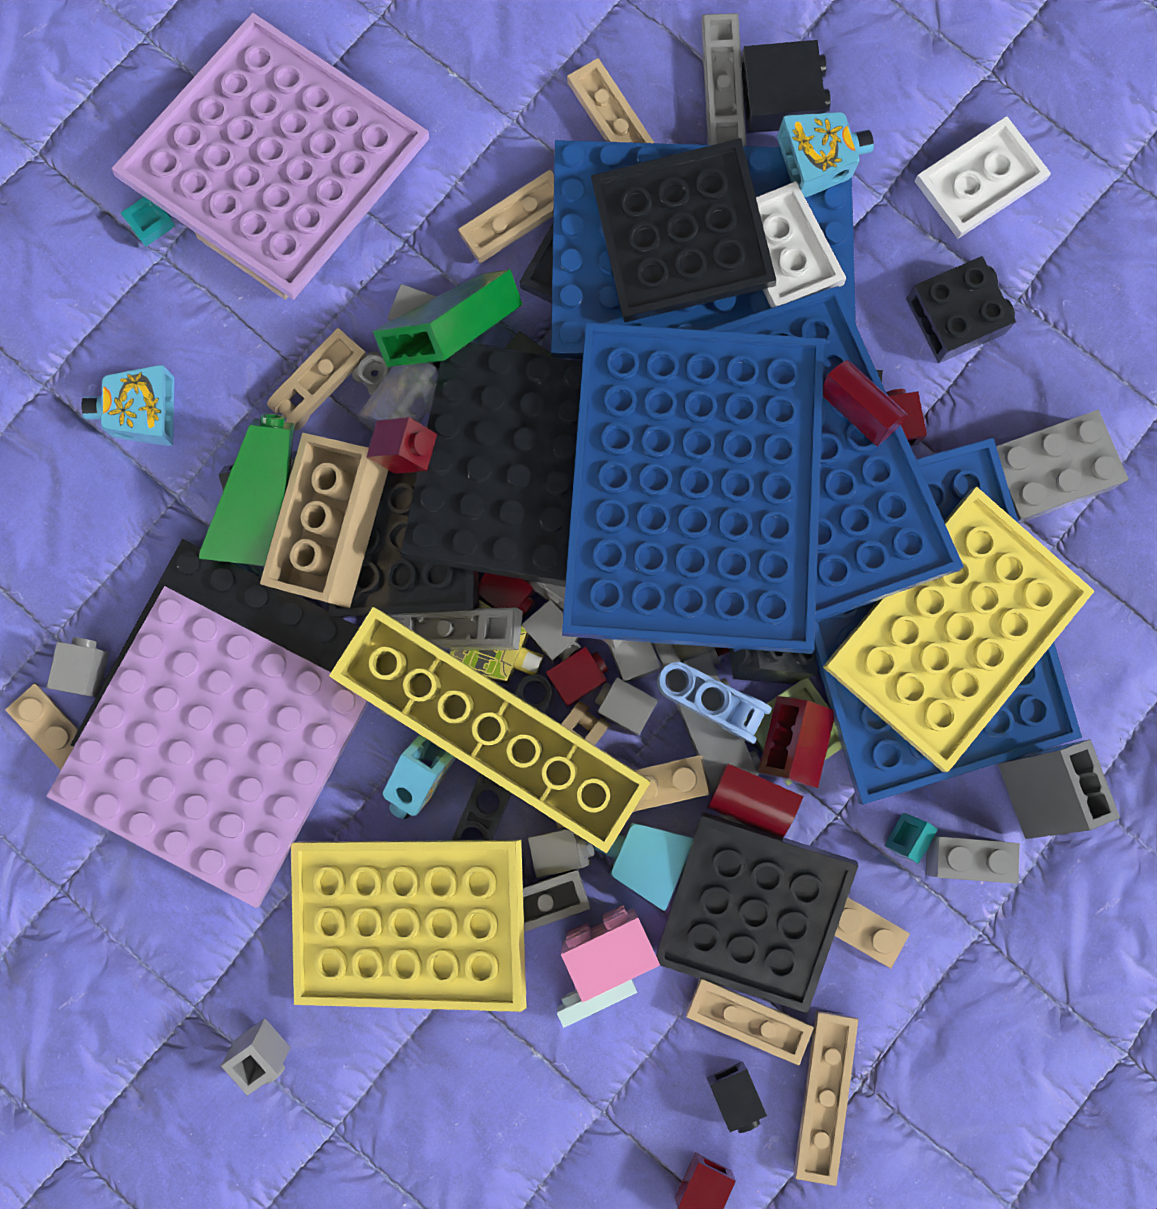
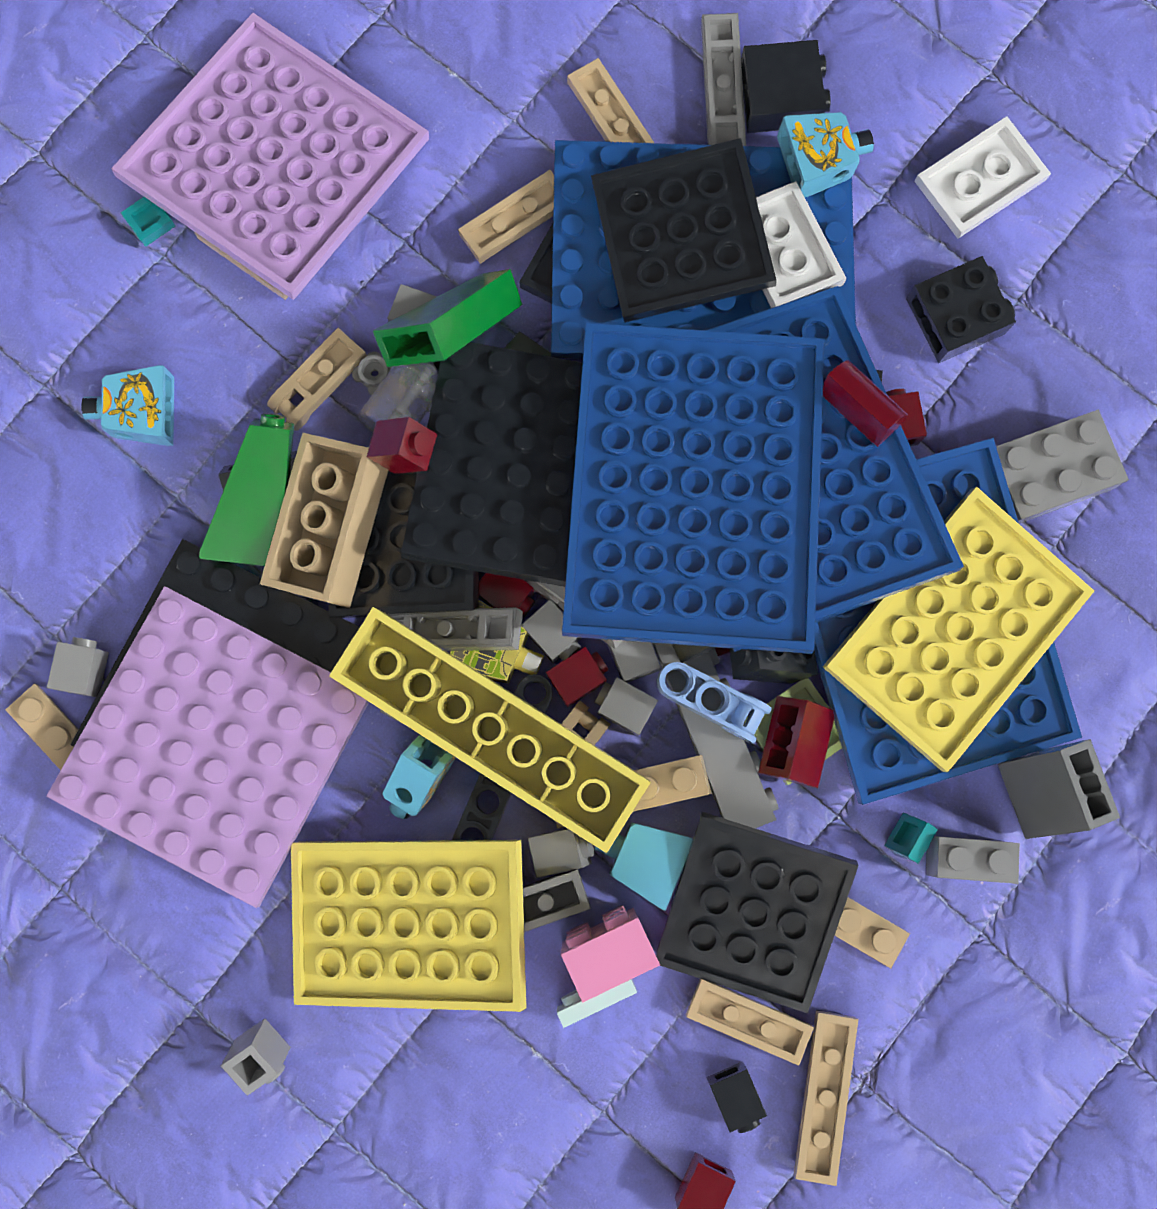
(754, 801): dark red brick -> none

